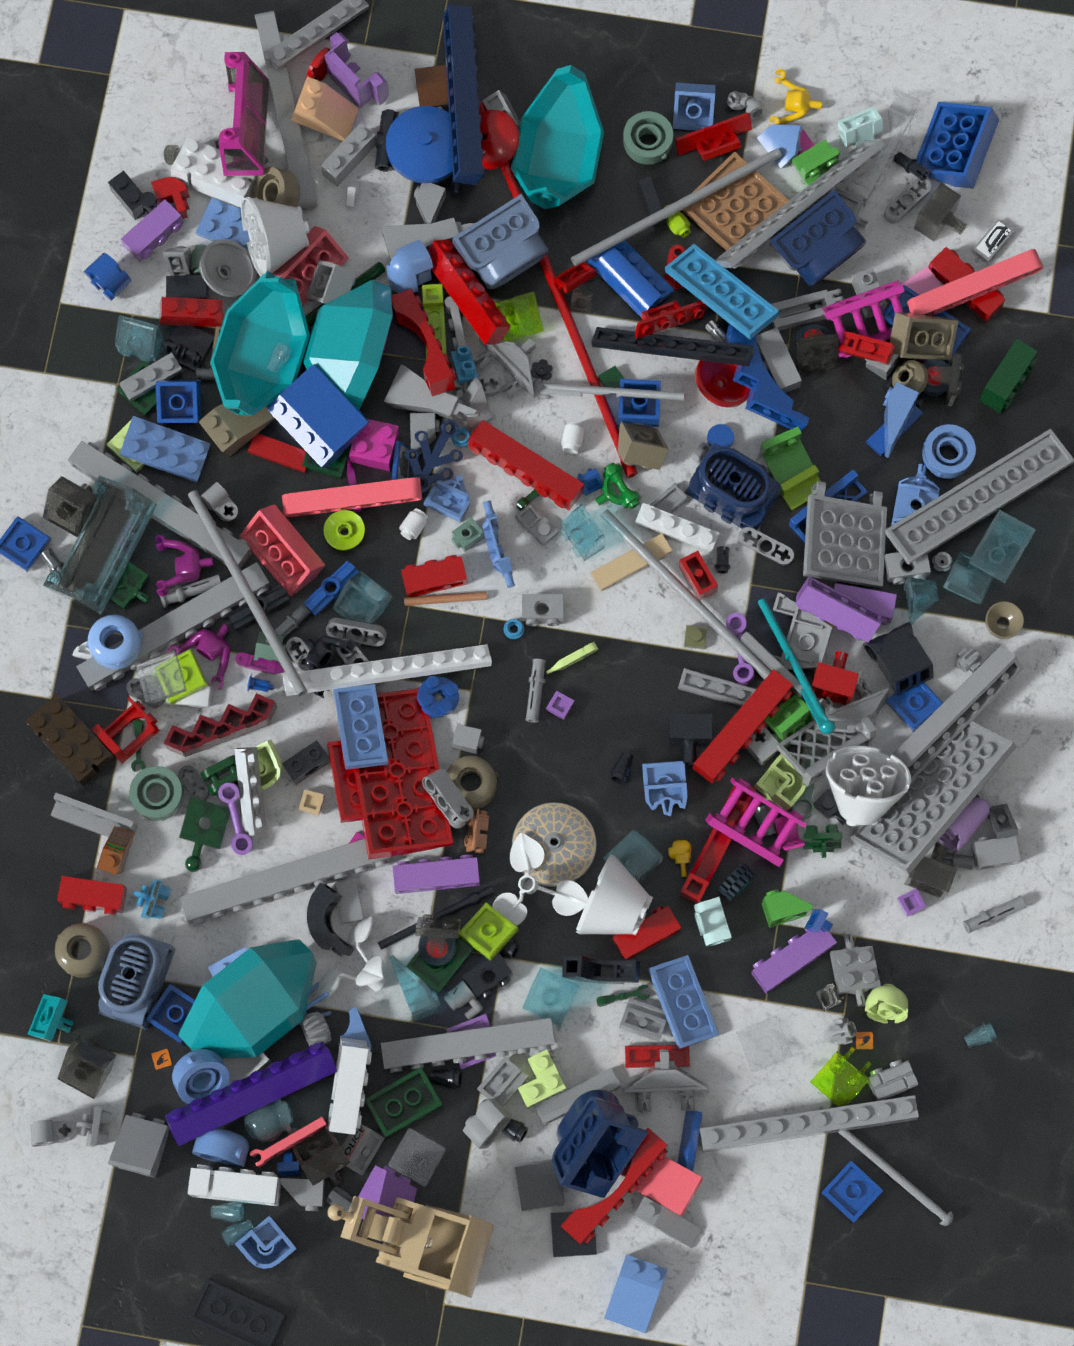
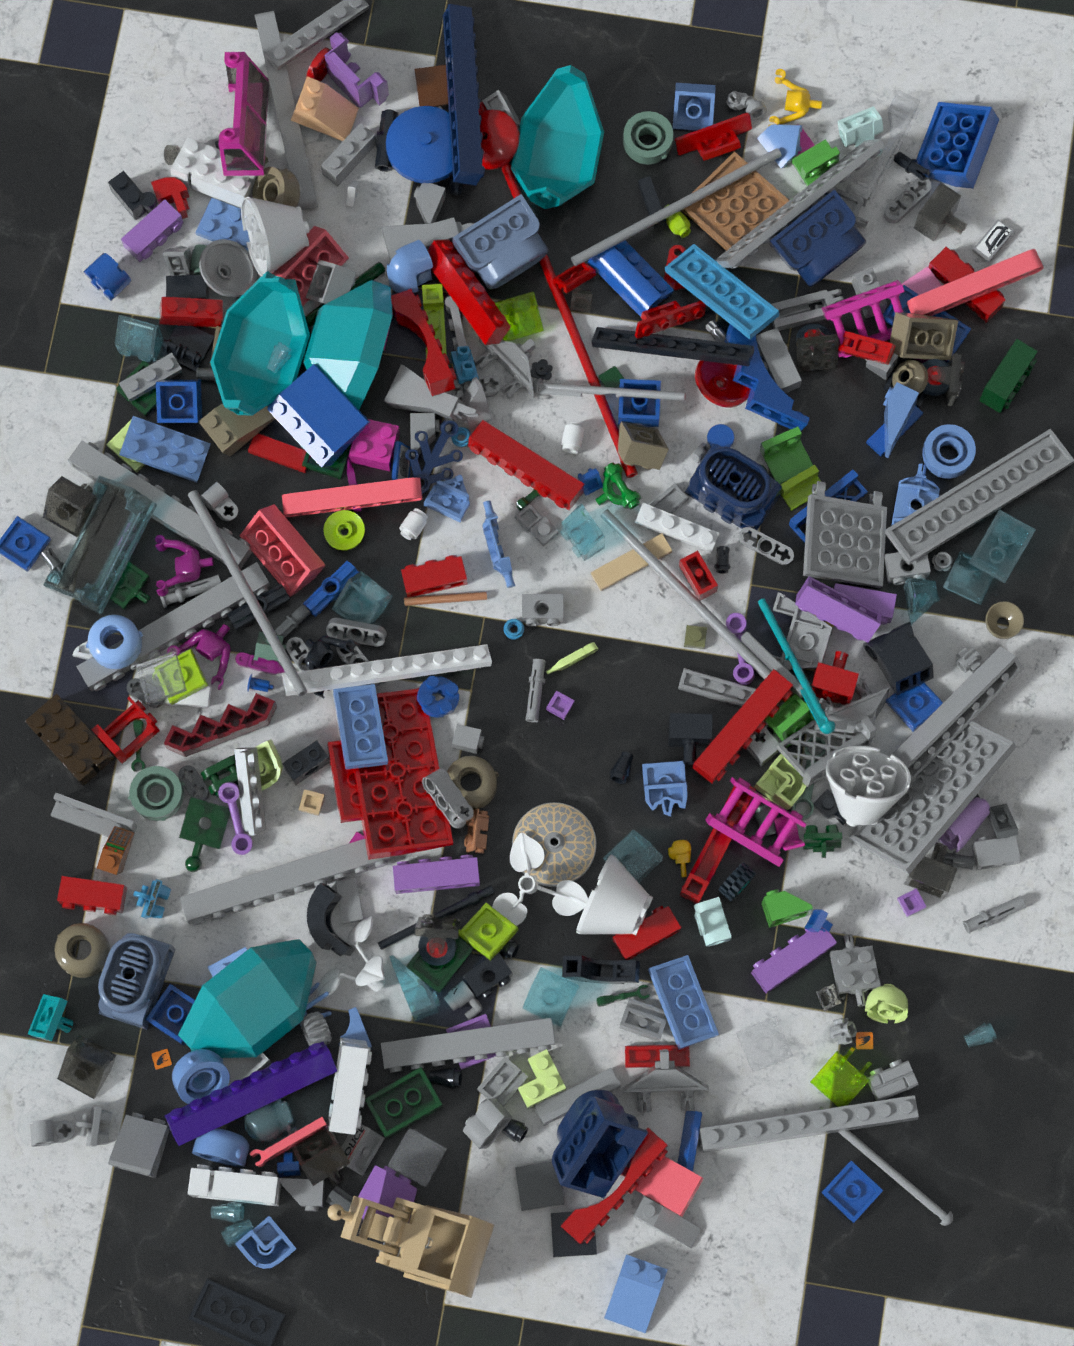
(466, 542): sand green brick -> none

